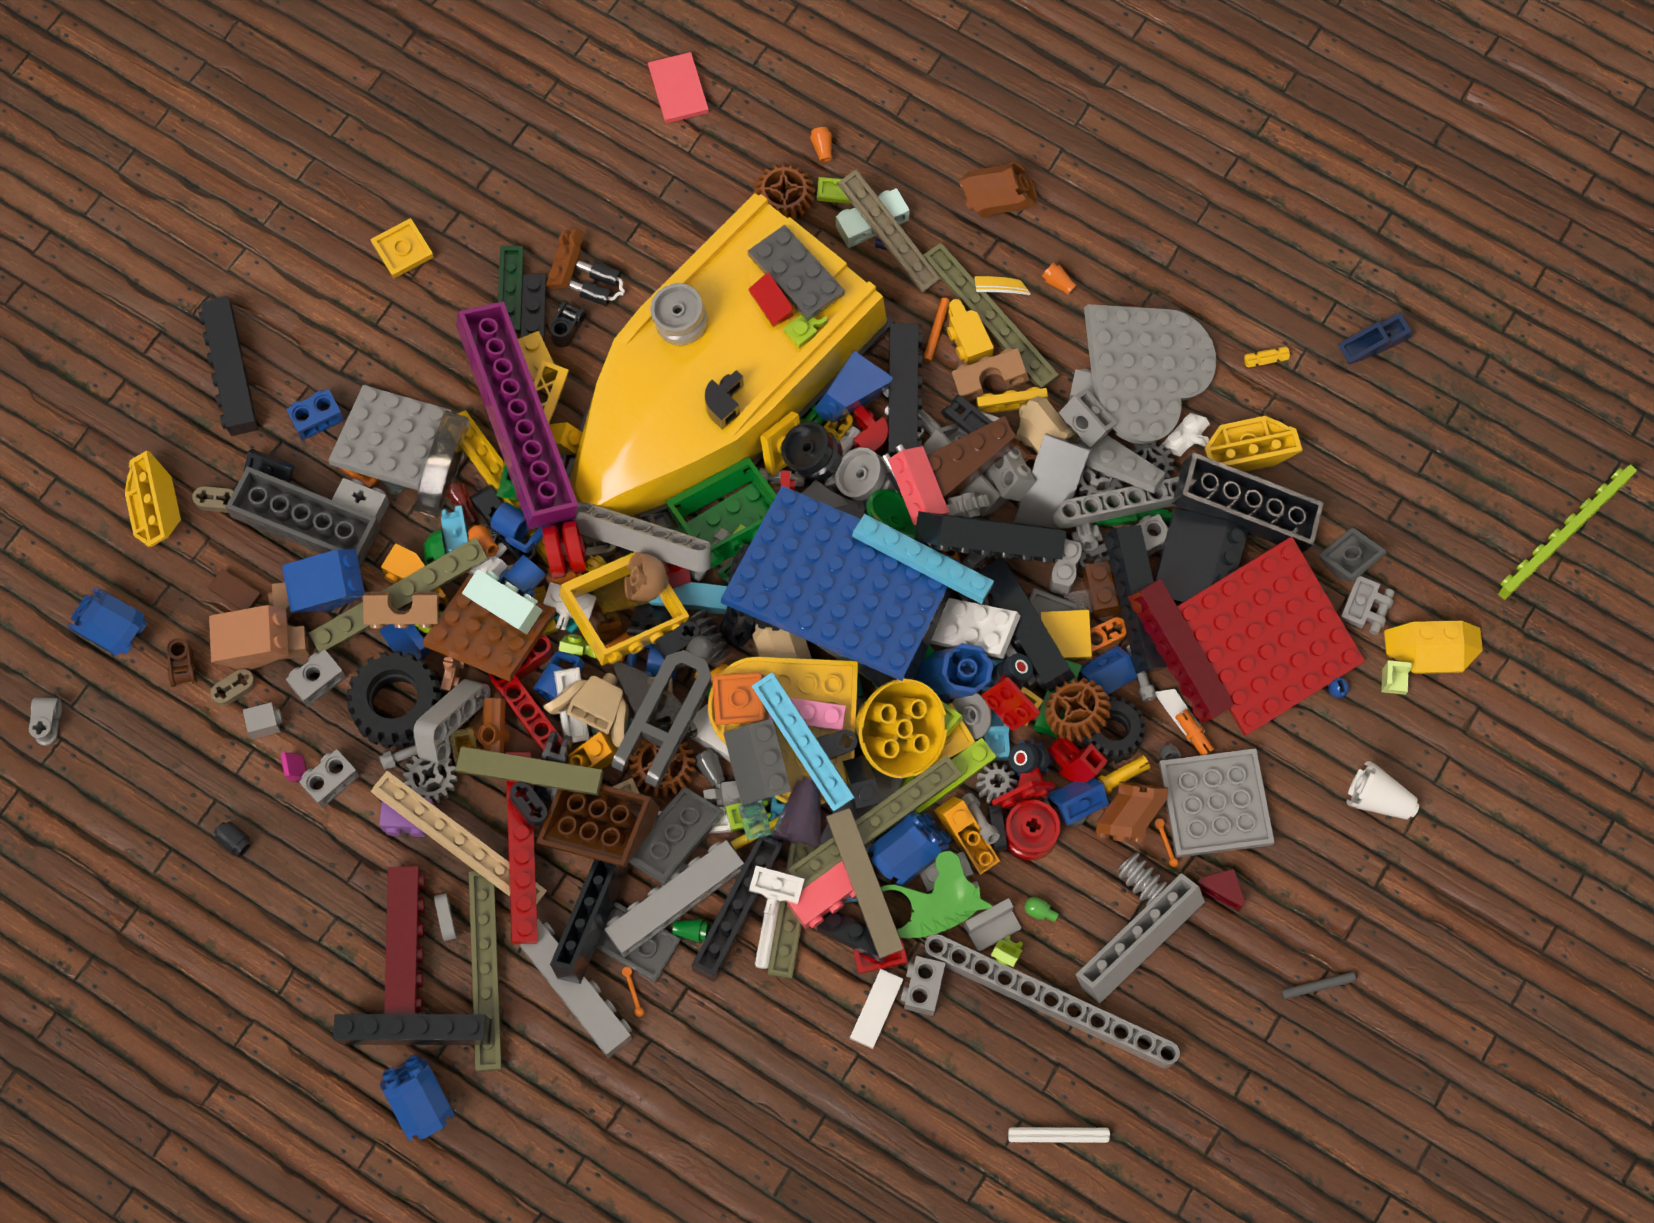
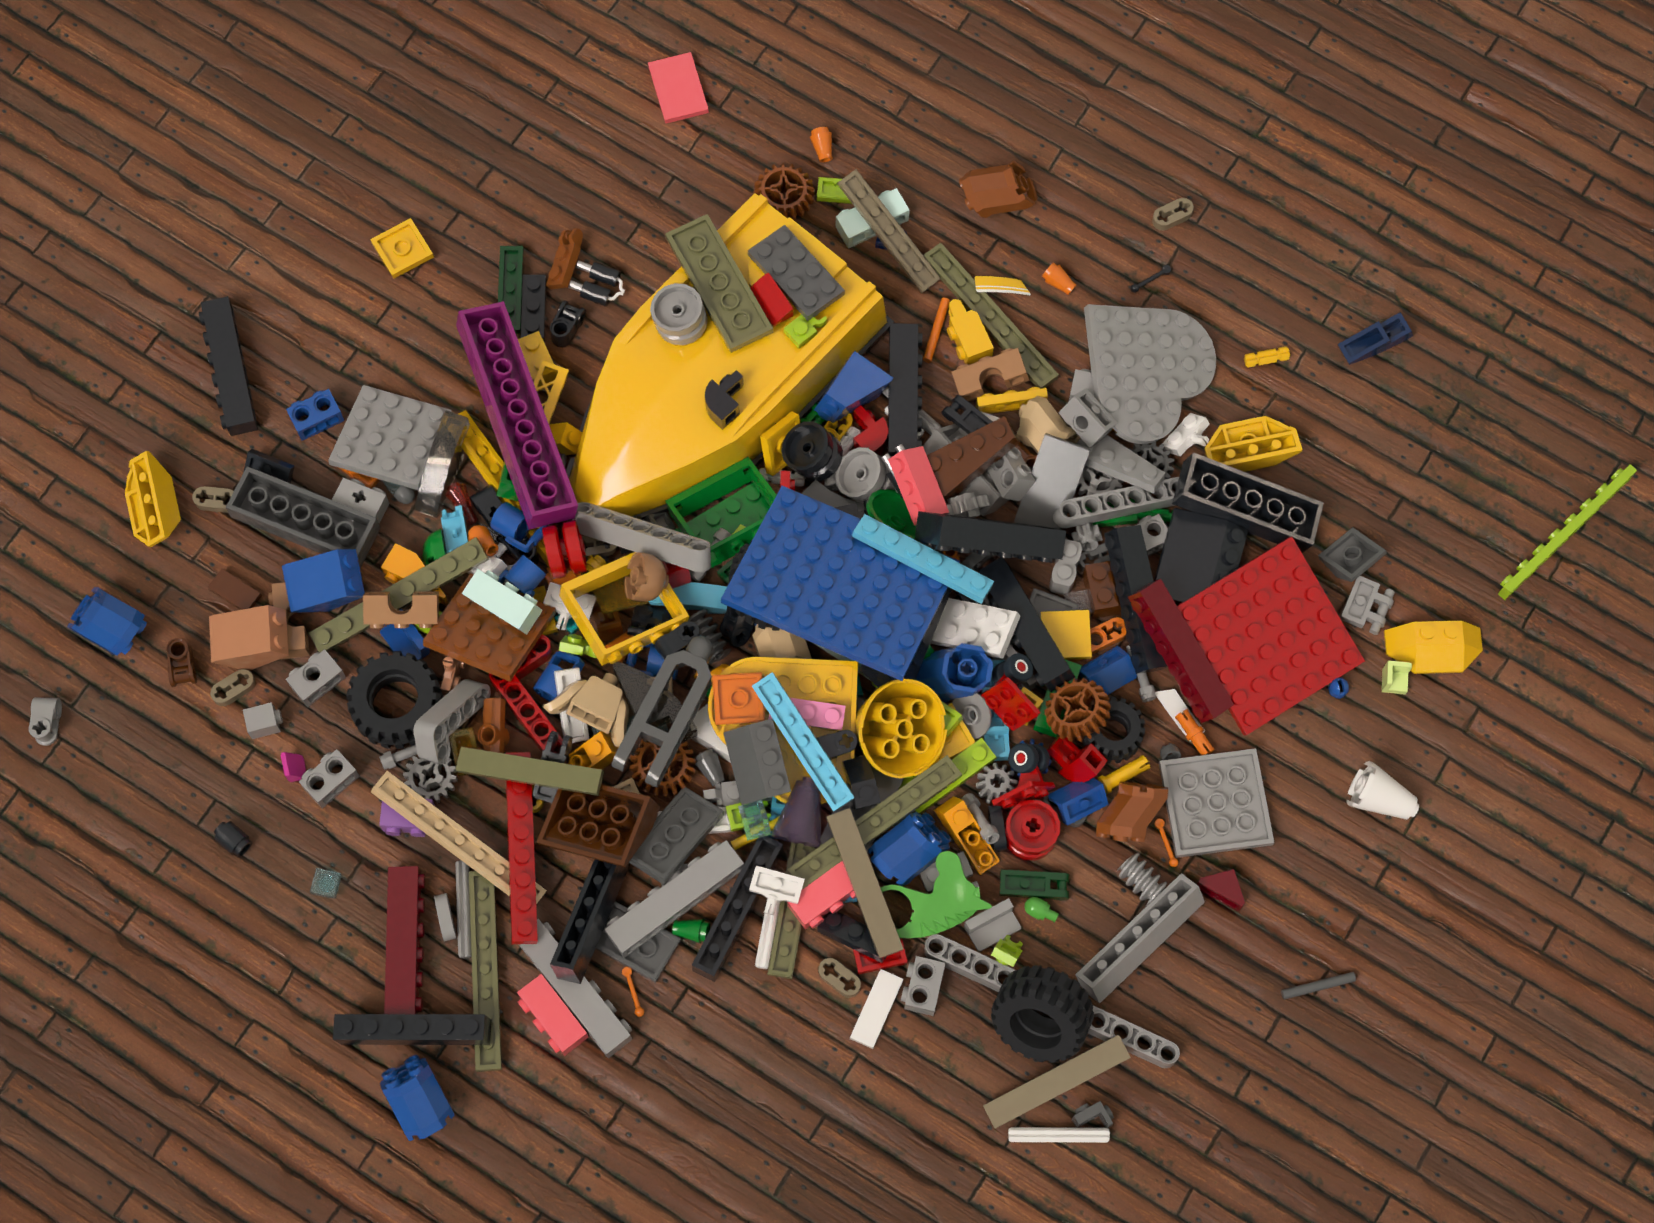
(325, 883): none -> clear light blue plate
(404, 495): none -> dark grey hinge
(463, 909): none -> light grey axle
(524, 807): black beam -> none
(551, 1015): none -> coral brick
(719, 283): none -> olive plate
(843, 973): none -> dark tan beam
(1033, 884): none -> dark green plate
(1051, 994): none -> black tyre
(1056, 1081): none -> dark tan tile
(1087, 1113): none -> dark grey bracket
(1165, 270): none -> black hinge
(1169, 210): none -> dark tan beam

